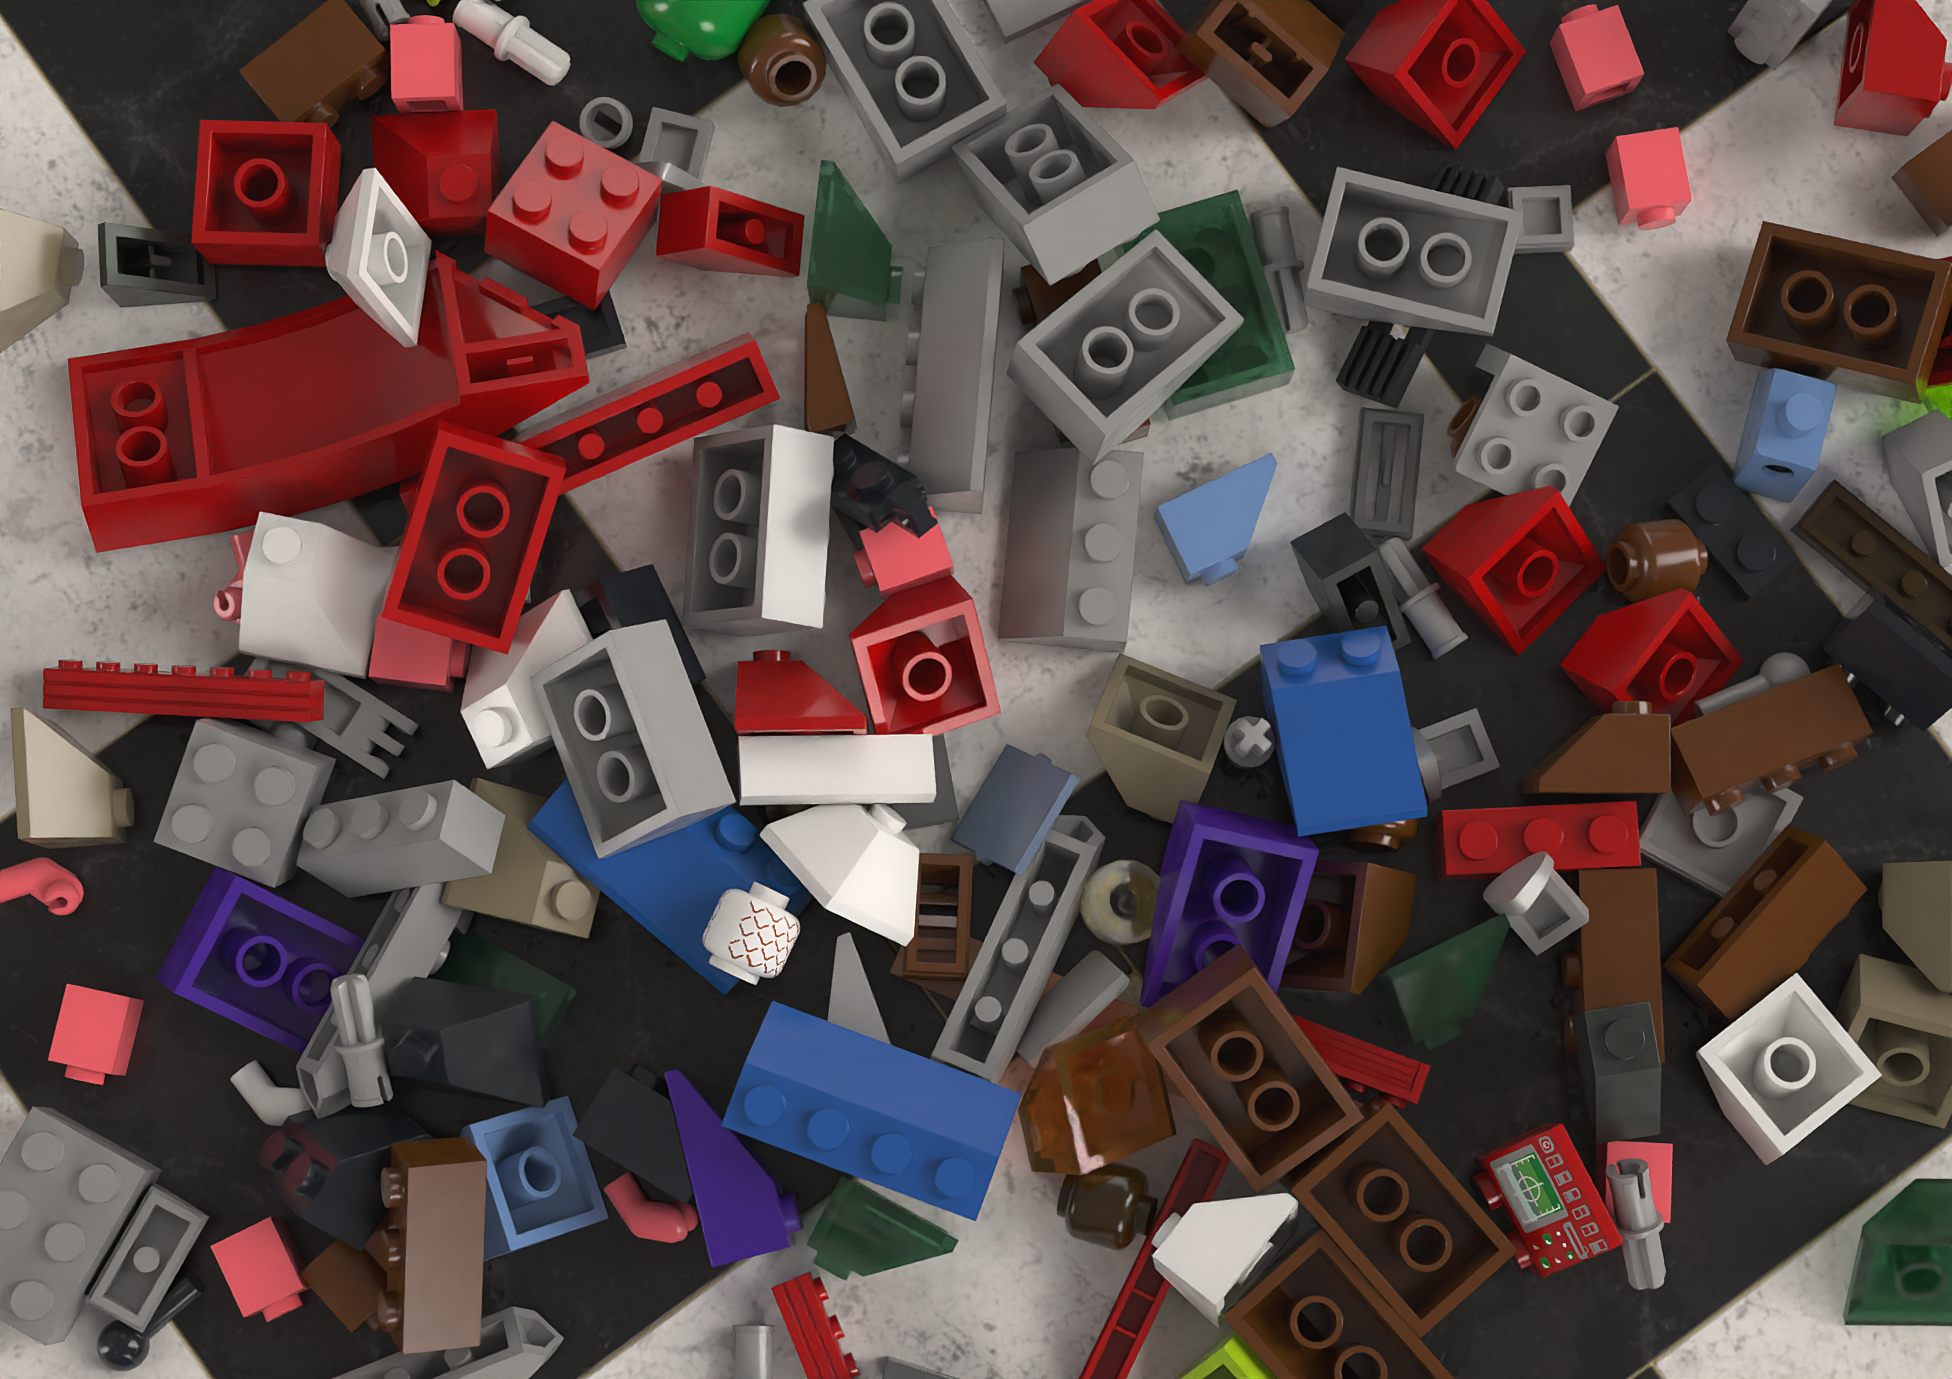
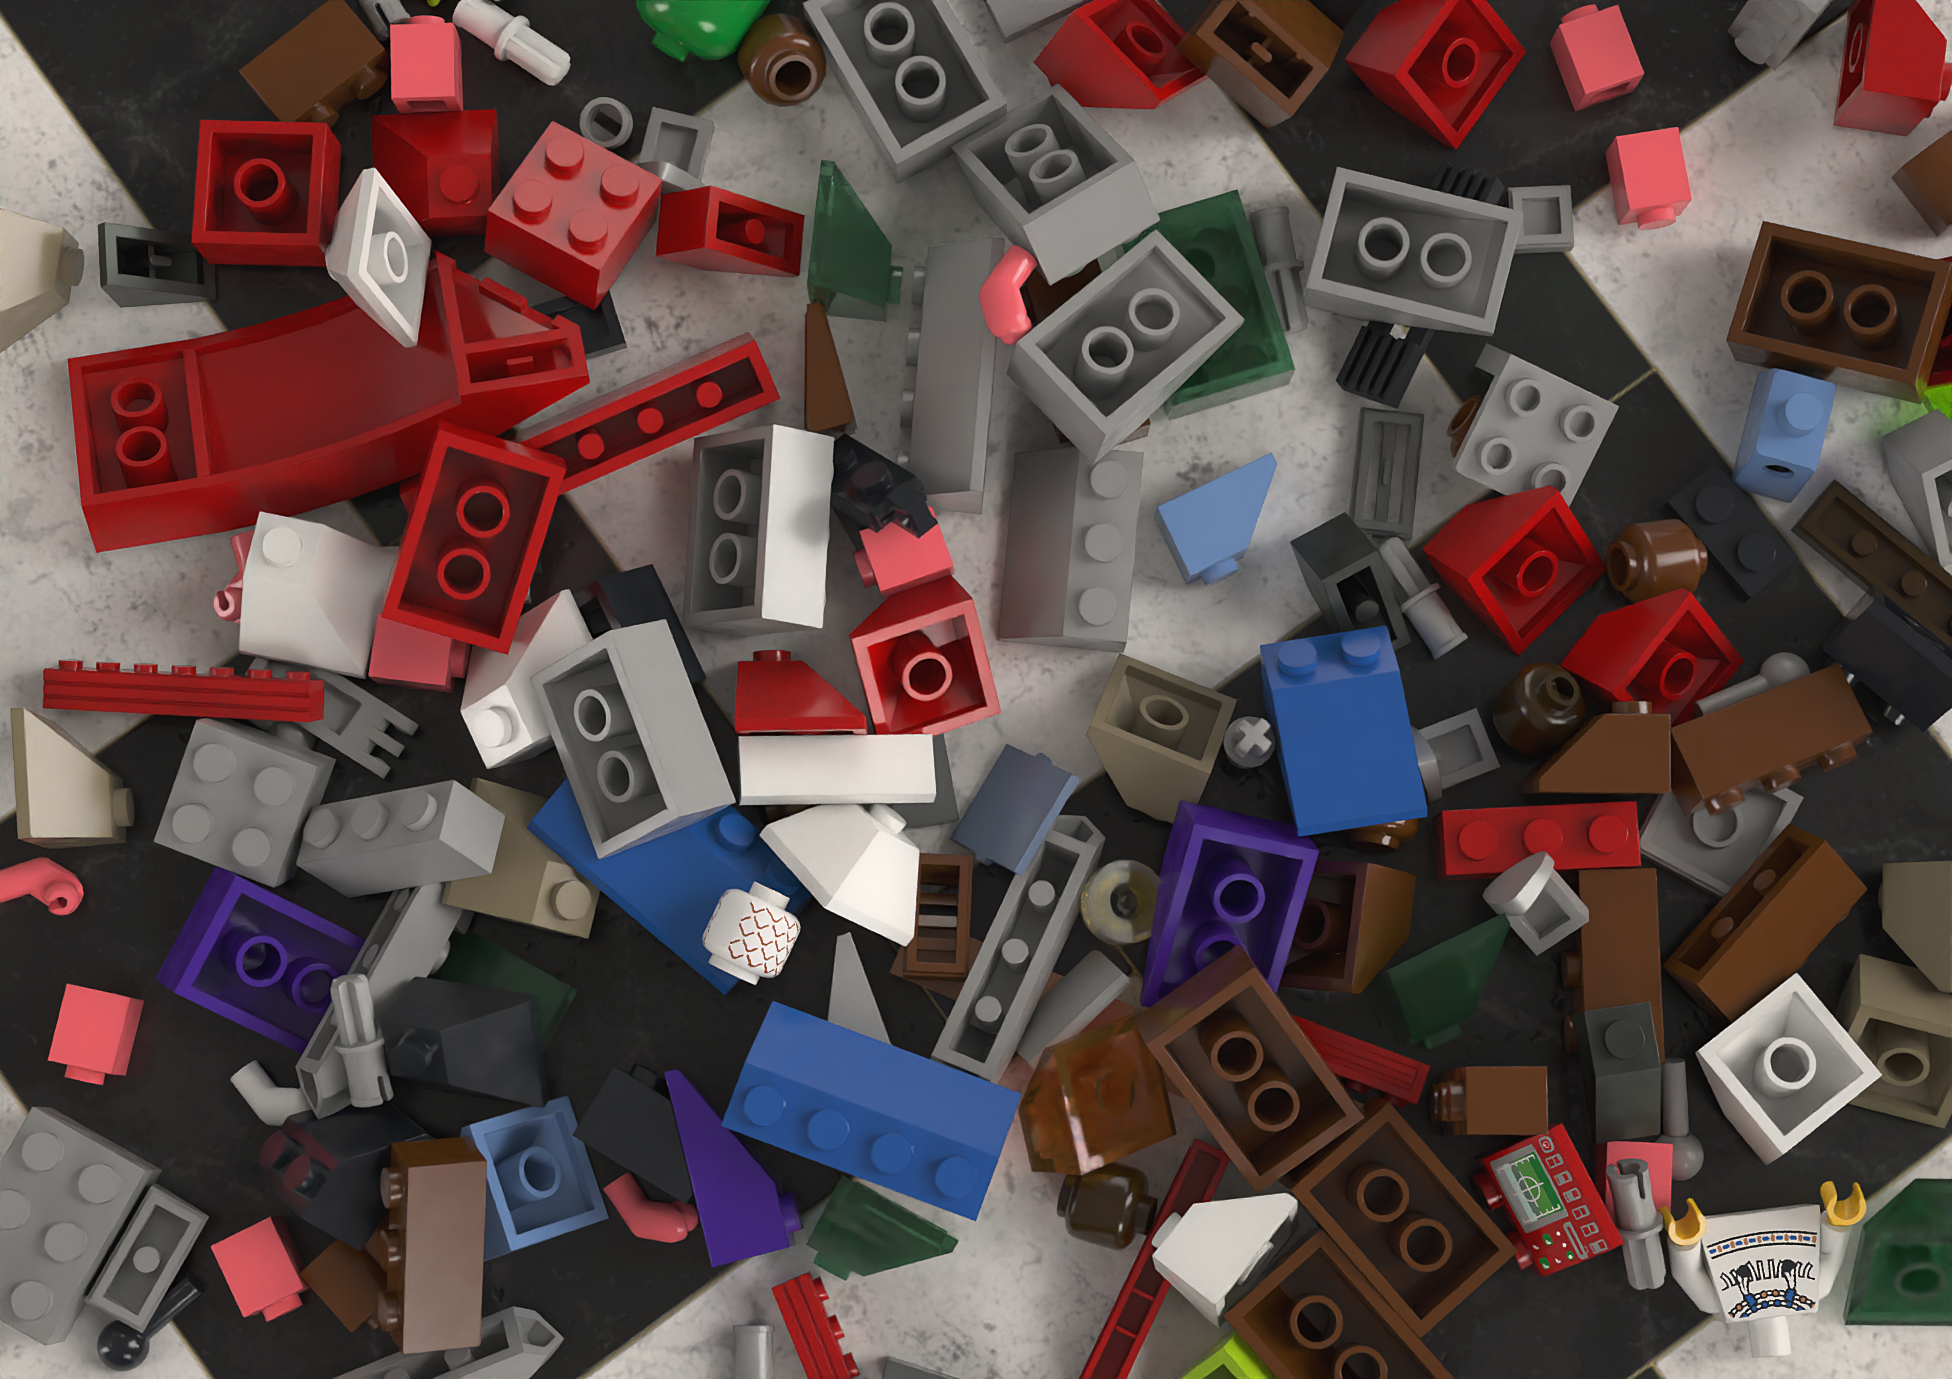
(1001, 296): none -> coral arm
(1491, 1101): none -> reddish brown brick
(1539, 709): none -> dark brown head
(1687, 1149): none -> light grey bar
(1763, 1262): none -> white torso

